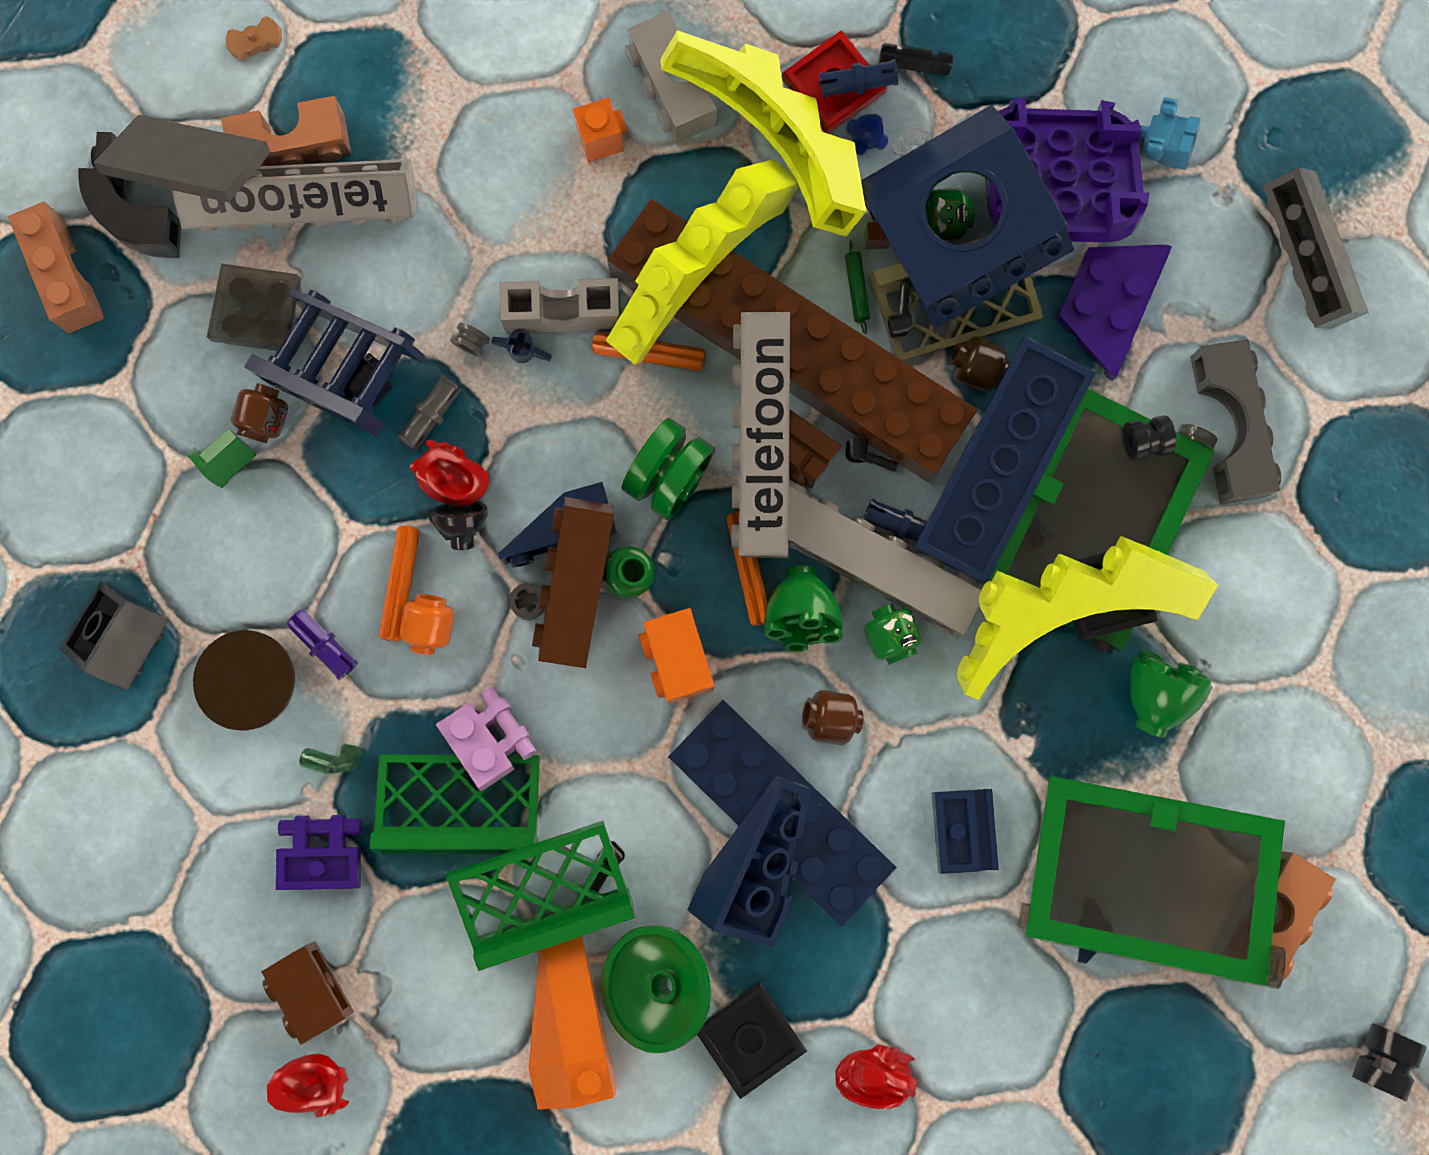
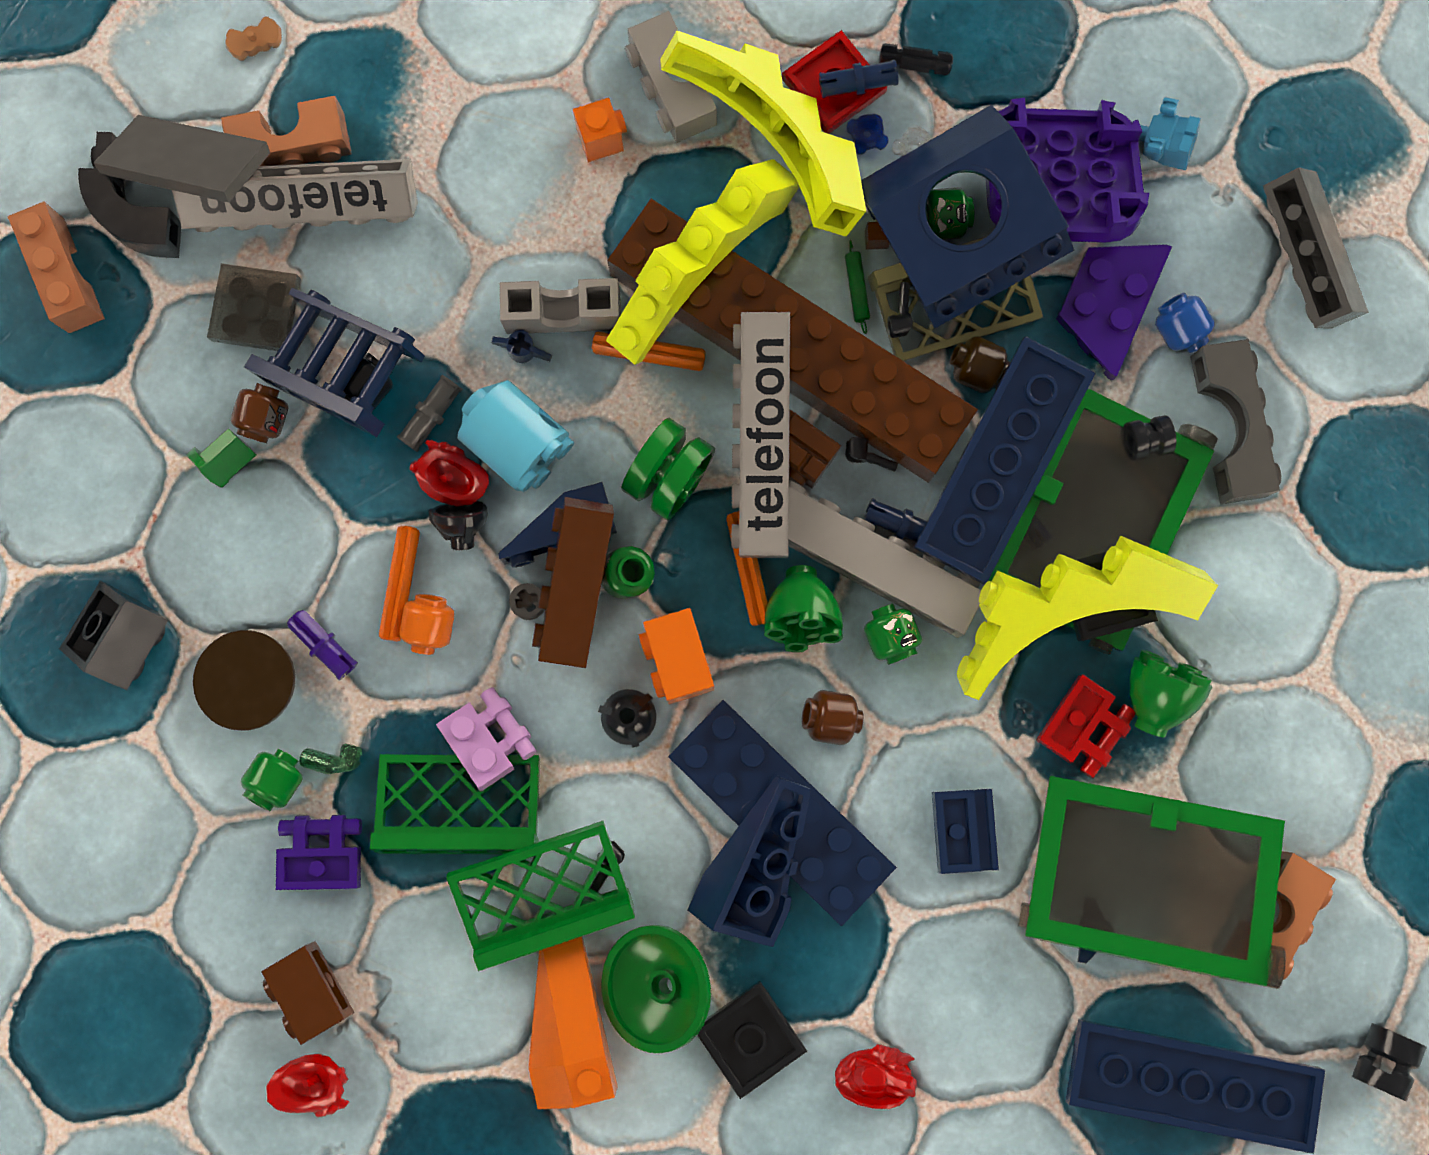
(271, 779): none -> green head
(470, 339): dark grey bush -> none
(512, 435): none -> medium azure cylinder
(642, 724): none -> black piece
(1076, 720): none -> red plate
(1184, 323): none -> blue head
(1195, 1086): none -> dark blue plate

